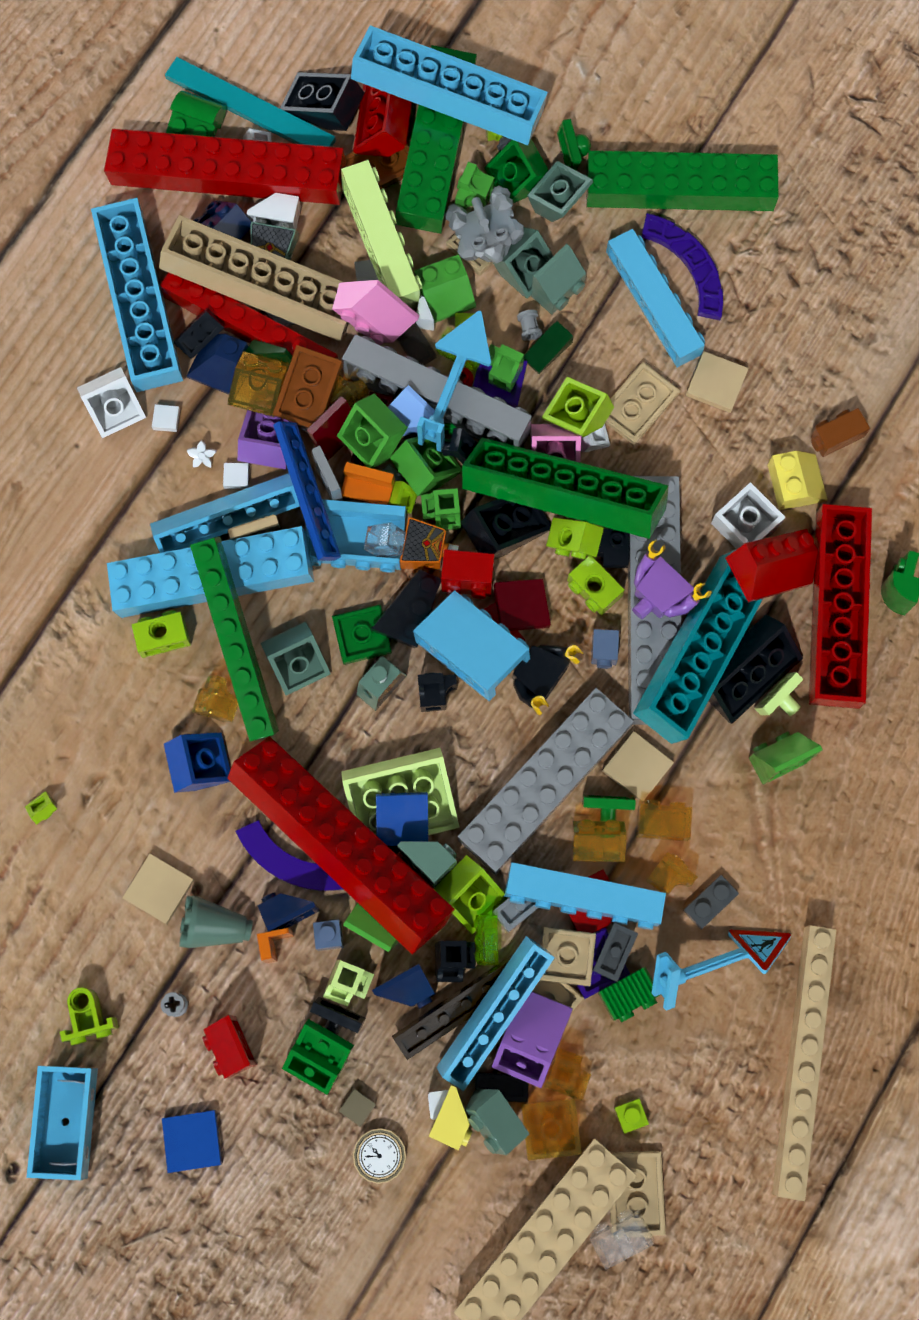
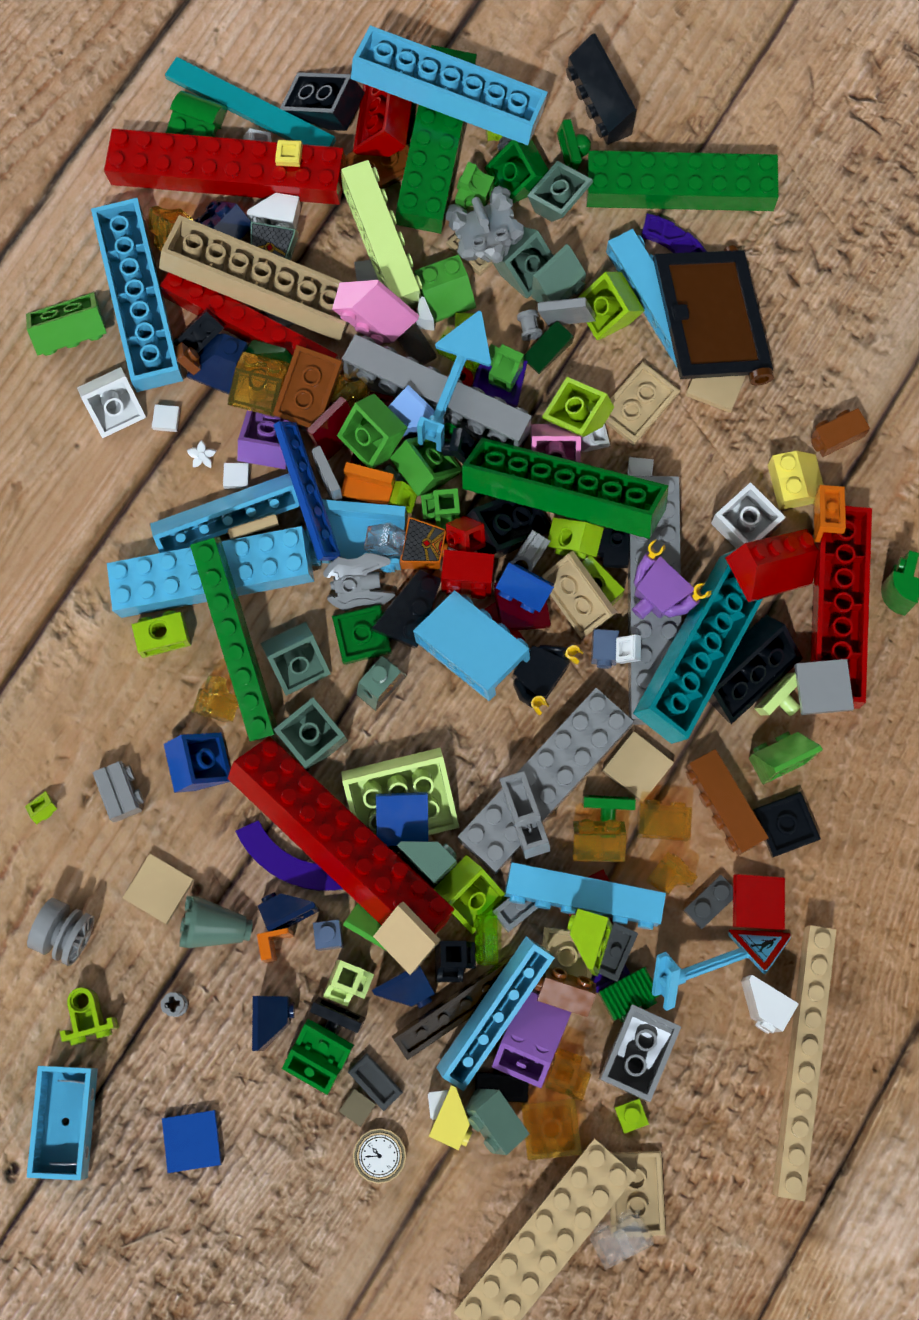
(60, 931): none -> light grey wheel
(65, 324): none -> bright green slope
(118, 791): none -> light grey brick
(161, 223): none -> clear yellow brick
(188, 358): none -> dark orange plate
(229, 1047): red slope -> none
(270, 1019): none -> dark blue slope
(288, 153): none -> light yellow tile
(310, 734): none -> sand green slope
(356, 582): none -> light grey piece
(375, 1082): none -> dark grey tile
(406, 938): none -> tan tile
(434, 690): black brick -> none
(465, 534): none -> red brick
(525, 587): none -> blue slope
(525, 815): none -> light grey slope
(532, 549): none -> light grey piece
(566, 311): none -> light grey tile
(566, 991): none -> brick
(578, 595): none -> tan tile
(591, 937): none -> lime slope
(601, 91): none -> black slope
(613, 304): none -> lime slope
(628, 649): none -> white tile
(640, 466): none -> white tile
(640, 1053): none -> light grey slope
(713, 315): none -> door
(726, 802): none -> dark orange brick
(758, 902): none -> red tile
(767, 1005): none -> white slope
(787, 824): none -> black tile
(824, 687): none -> light grey tile
(829, 511): none -> orange panel

